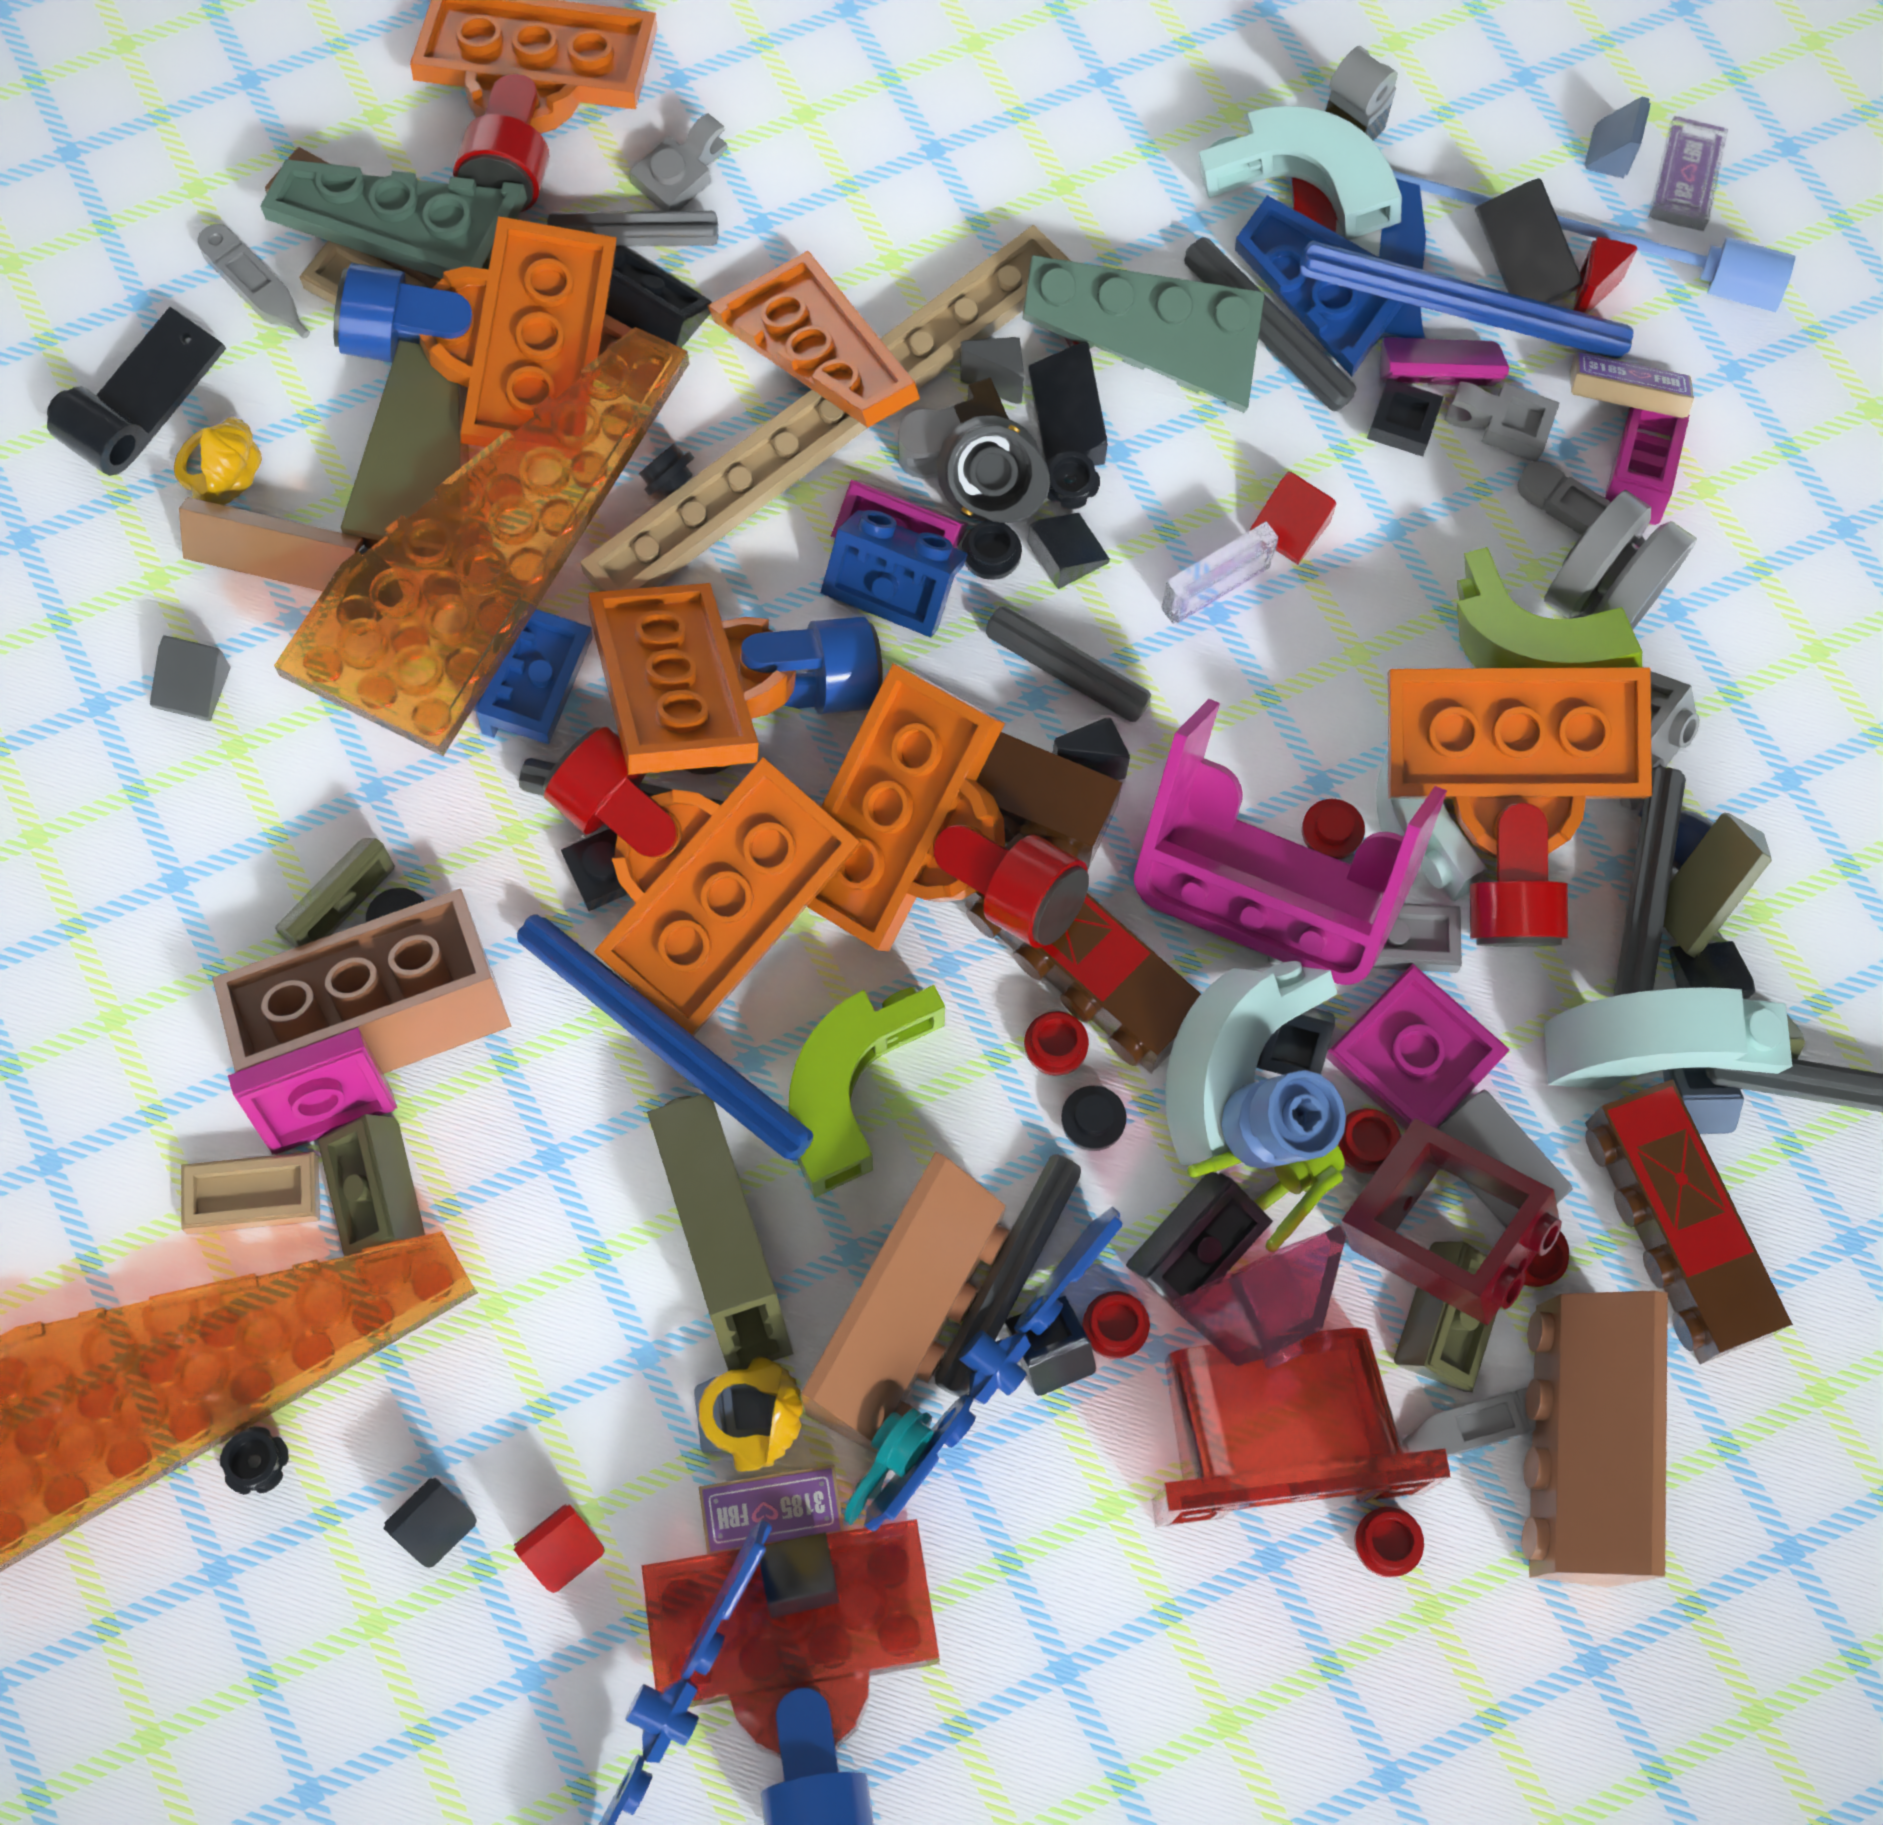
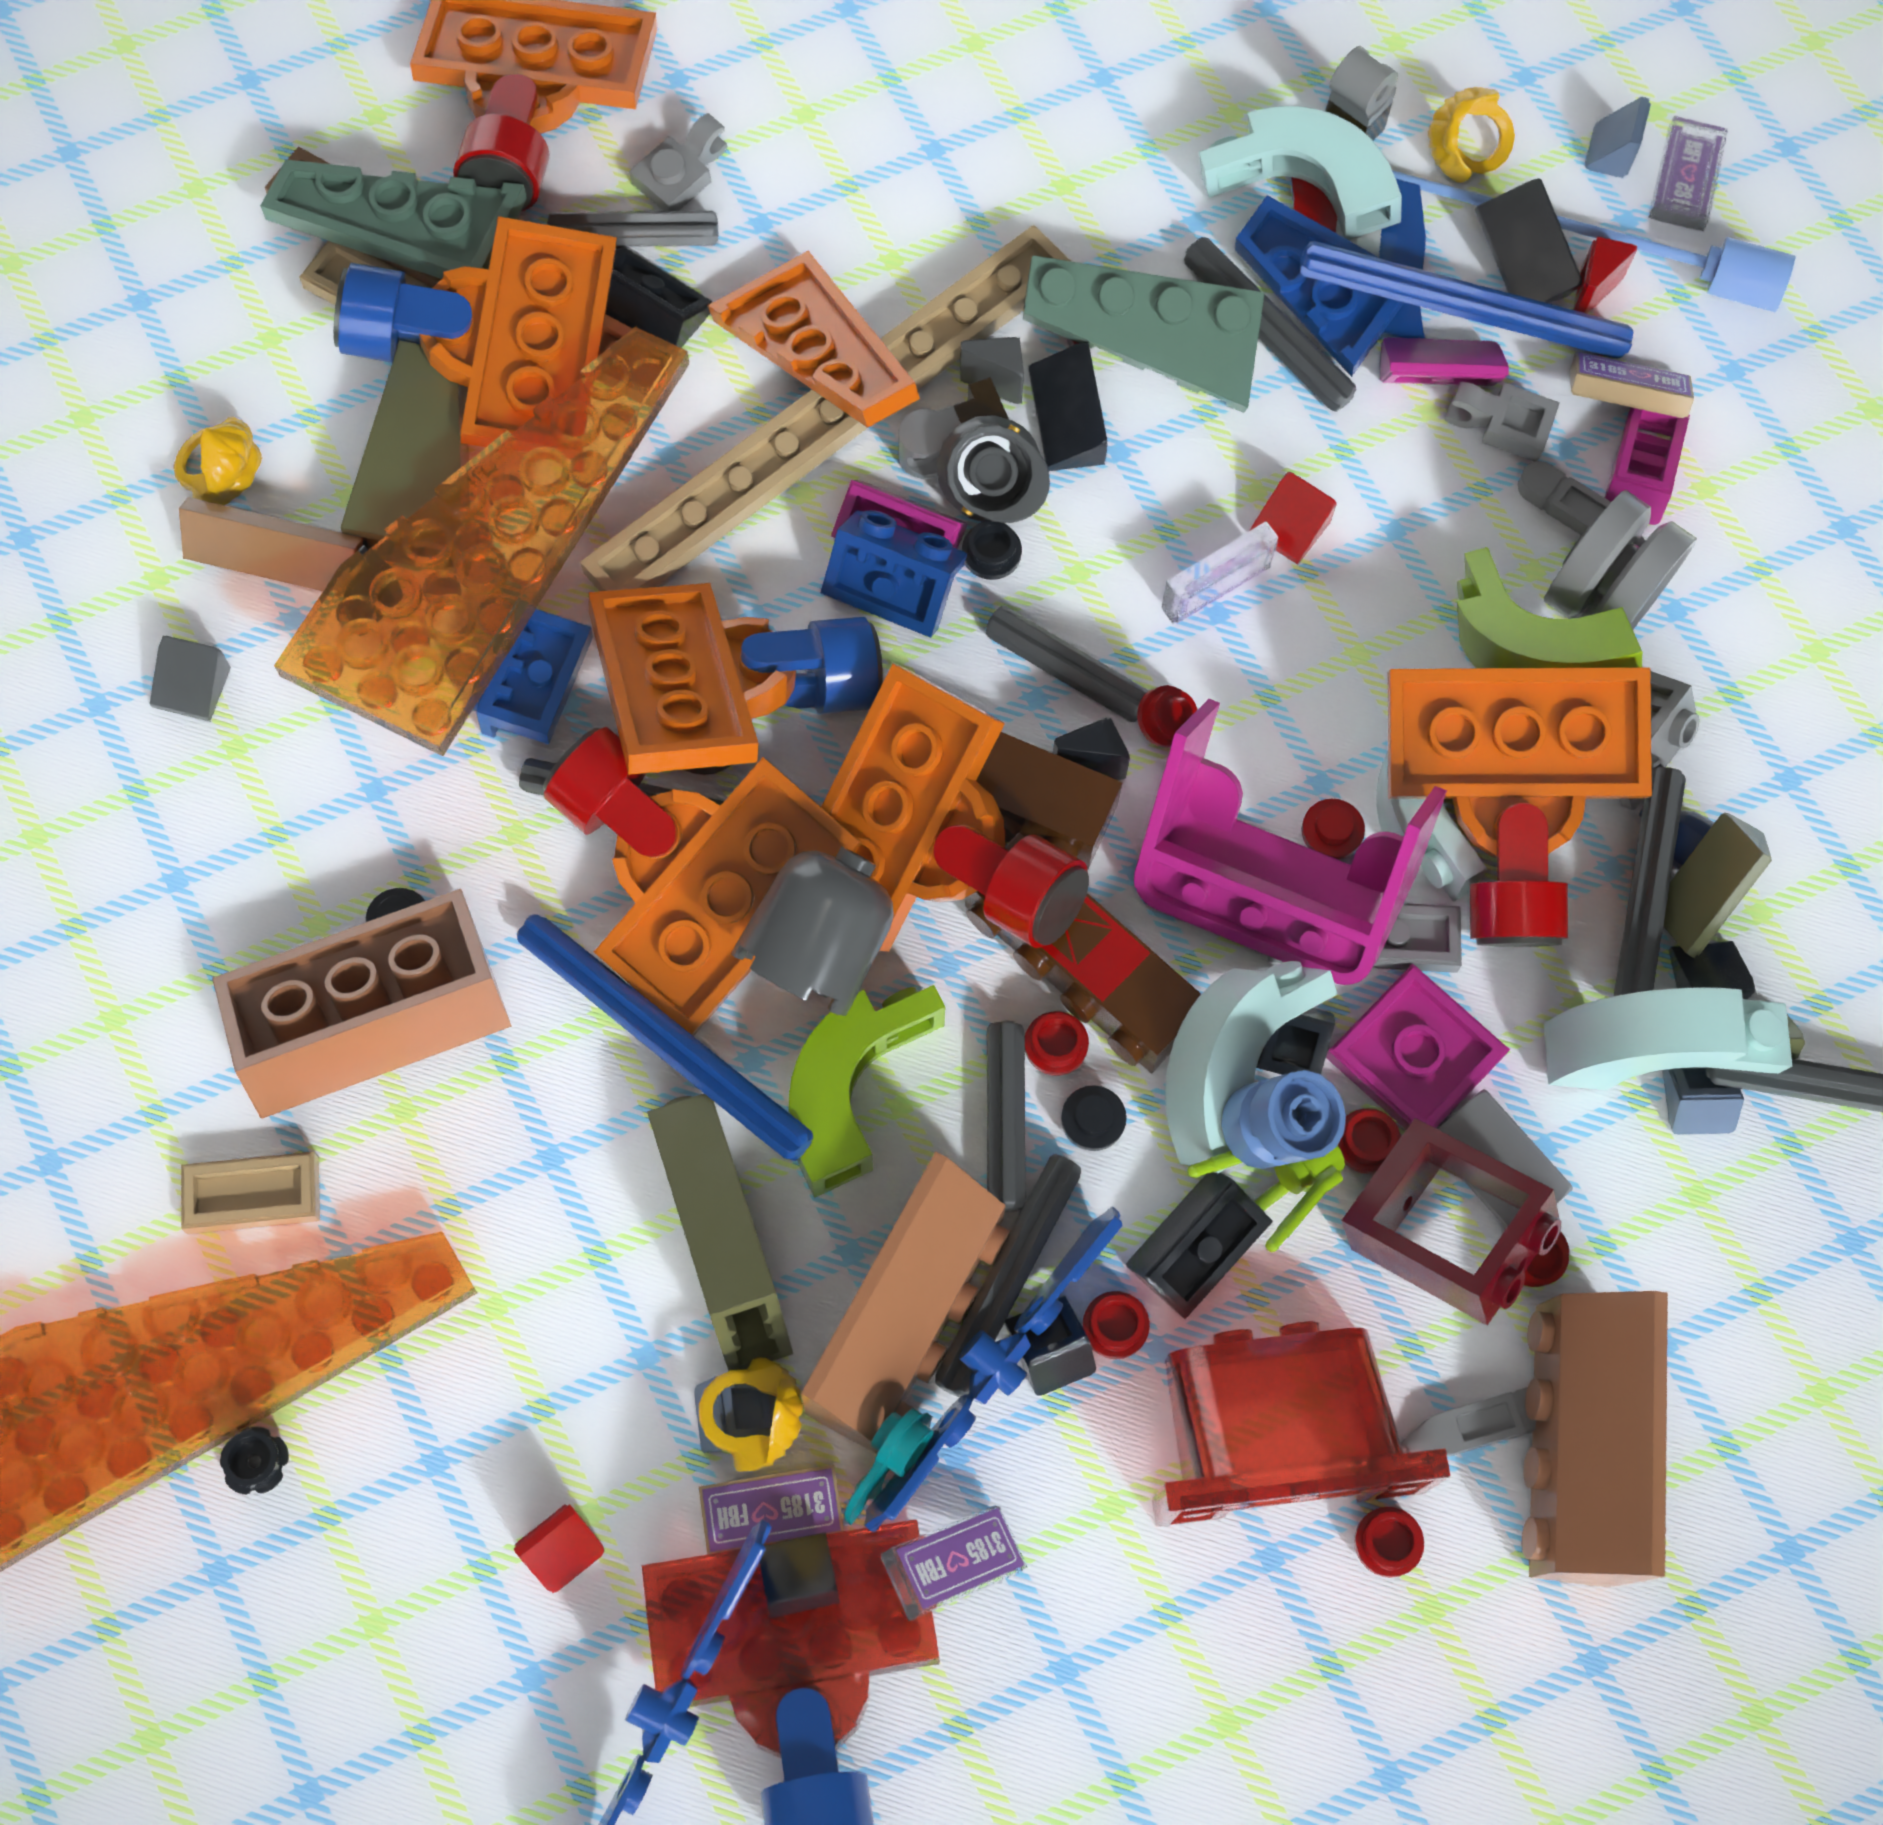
(138, 397): black door -> none
(249, 277): light grey piece -> none
(312, 1091): dark pink tile -> none
(337, 893): olive slope -> none
(370, 1183): olive slope -> none
(430, 1523): black slope -> none
(593, 869): black plate -> none
(667, 471): black plate -> none
(819, 927): none -> dark grey cylinder
(953, 1561): none -> tile
(1006, 1114): none -> dark grey axle
(1066, 548): black slope -> none
(1082, 469): black plate -> none
(1163, 713): none -> red plate
(1268, 1302): clear pink slope -> none
(1405, 417): black plate -> none
(1440, 1338): olive slope -> none
(1444, 133): none -> yellow piece
(1685, 1222): reddish brown brick -> none

